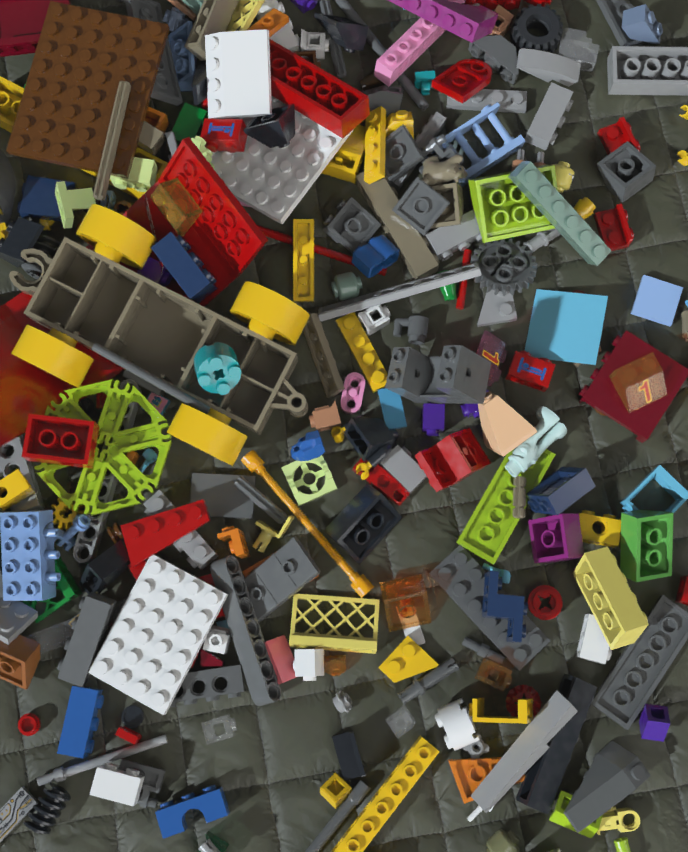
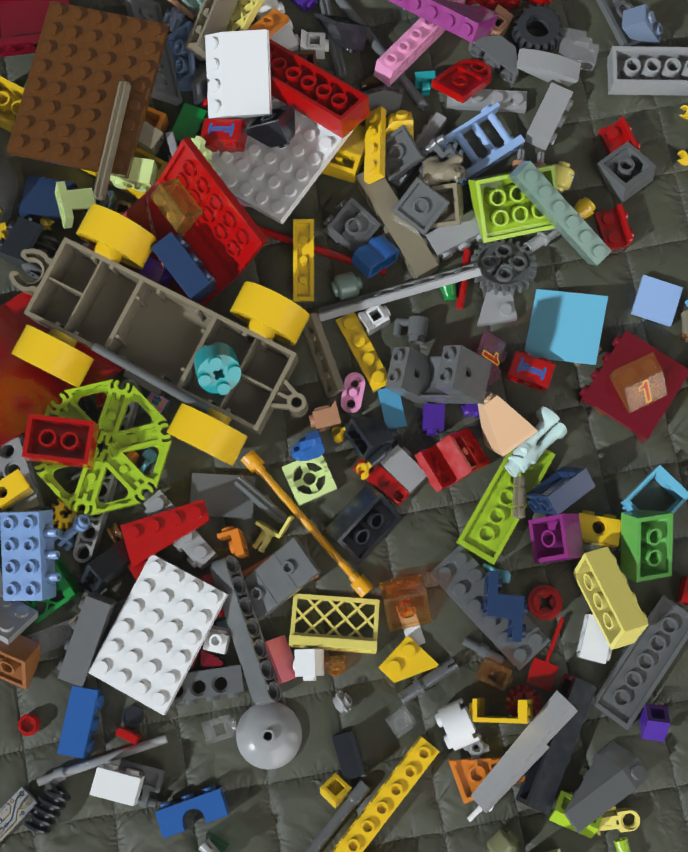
(285, 732): none -> light grey dish
(542, 673): none -> red piece

